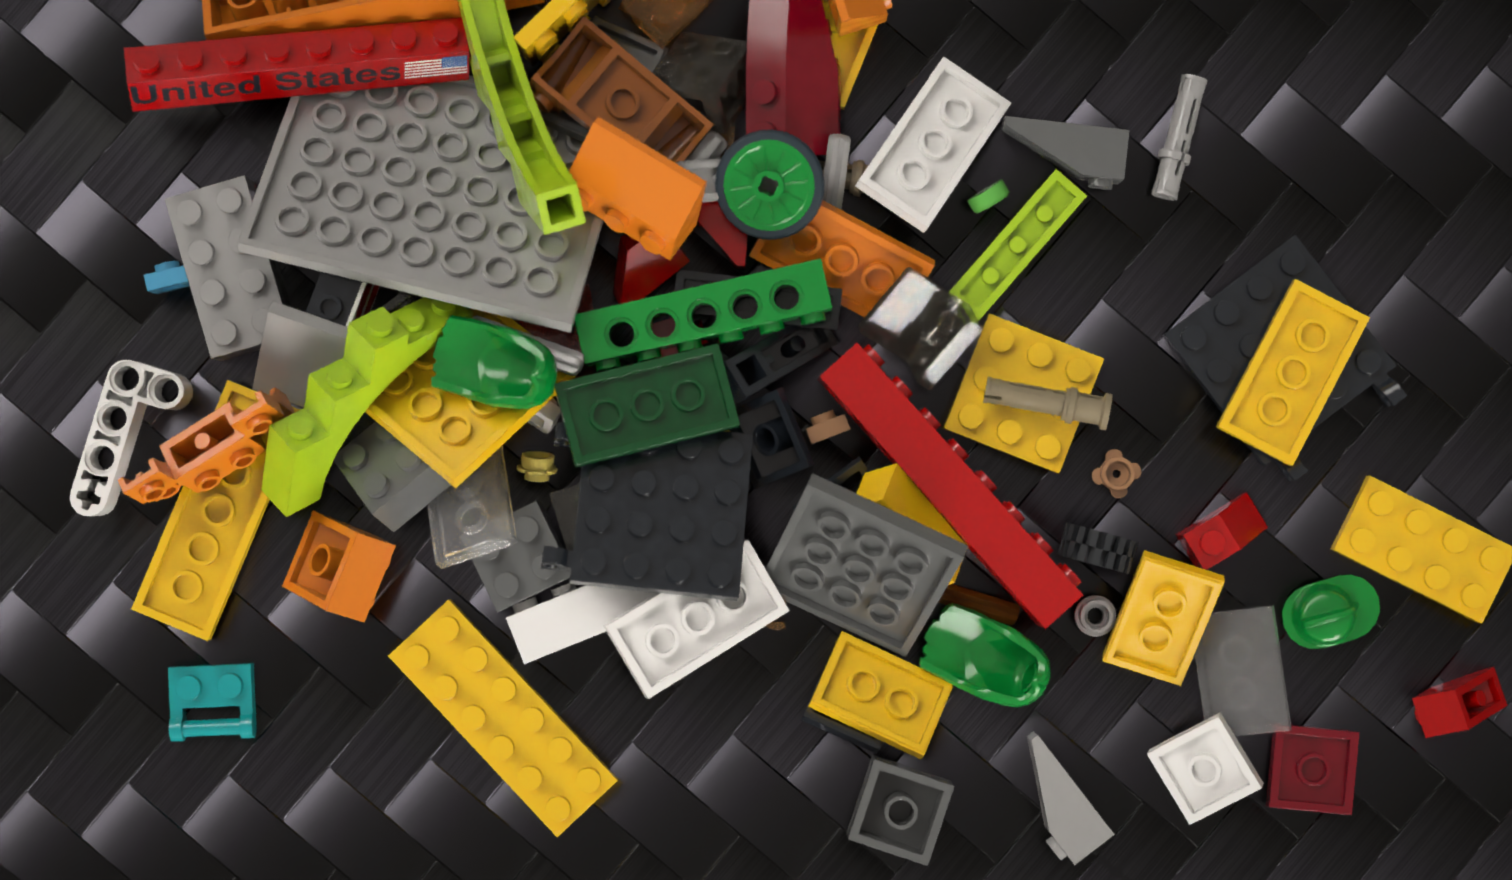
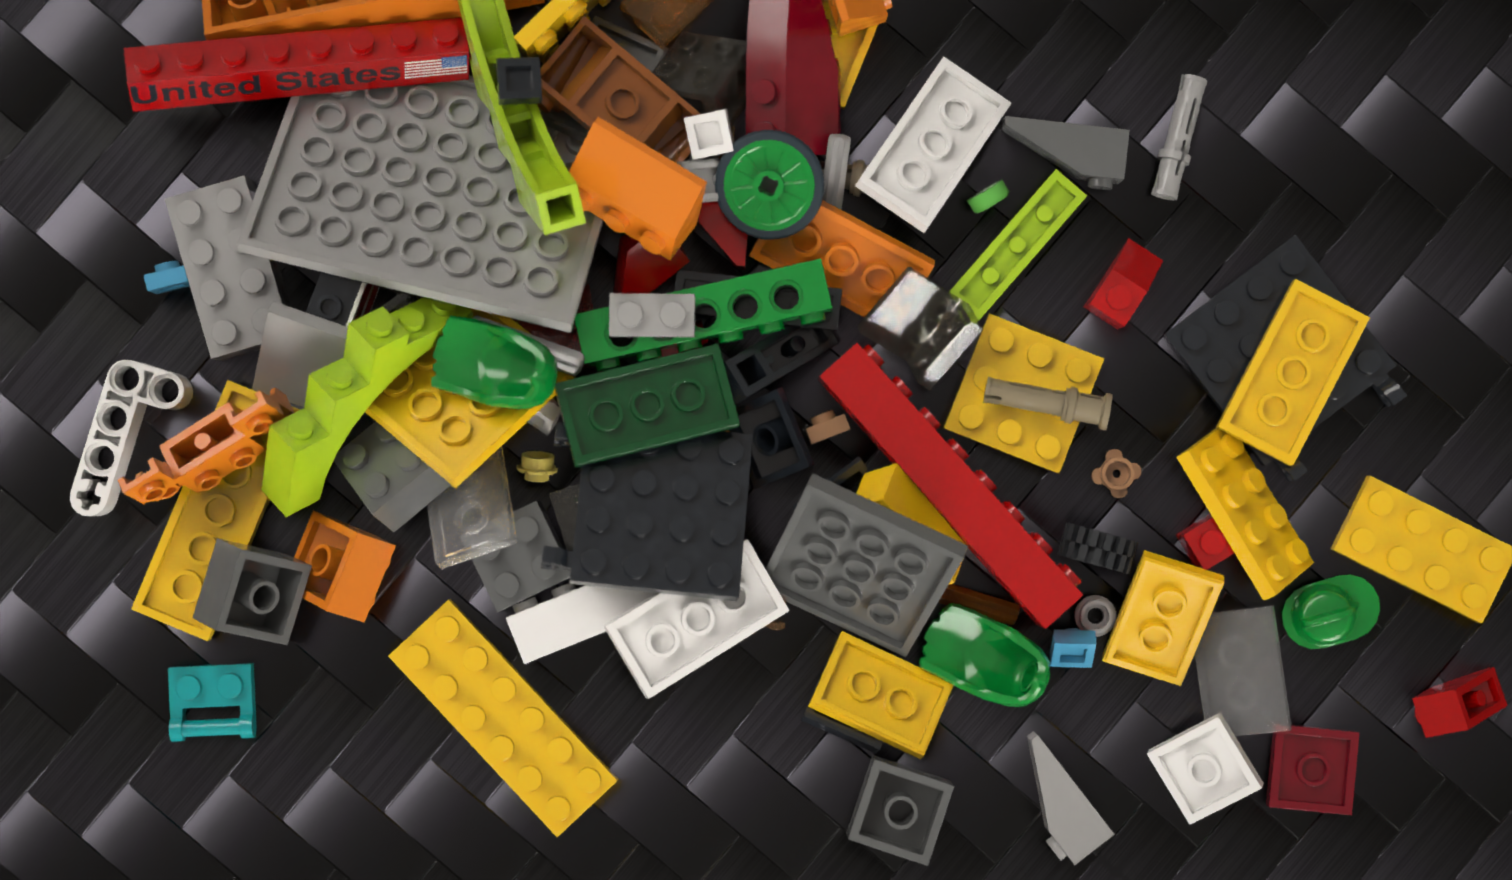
(252, 592): none -> dark grey brick
(518, 81): none -> black plate
(652, 315): none -> light grey plate
(709, 134): none -> white plate
(1072, 648): none -> dark azure plate
(1124, 285): none -> red slope
(1246, 511): none -> yellow plate

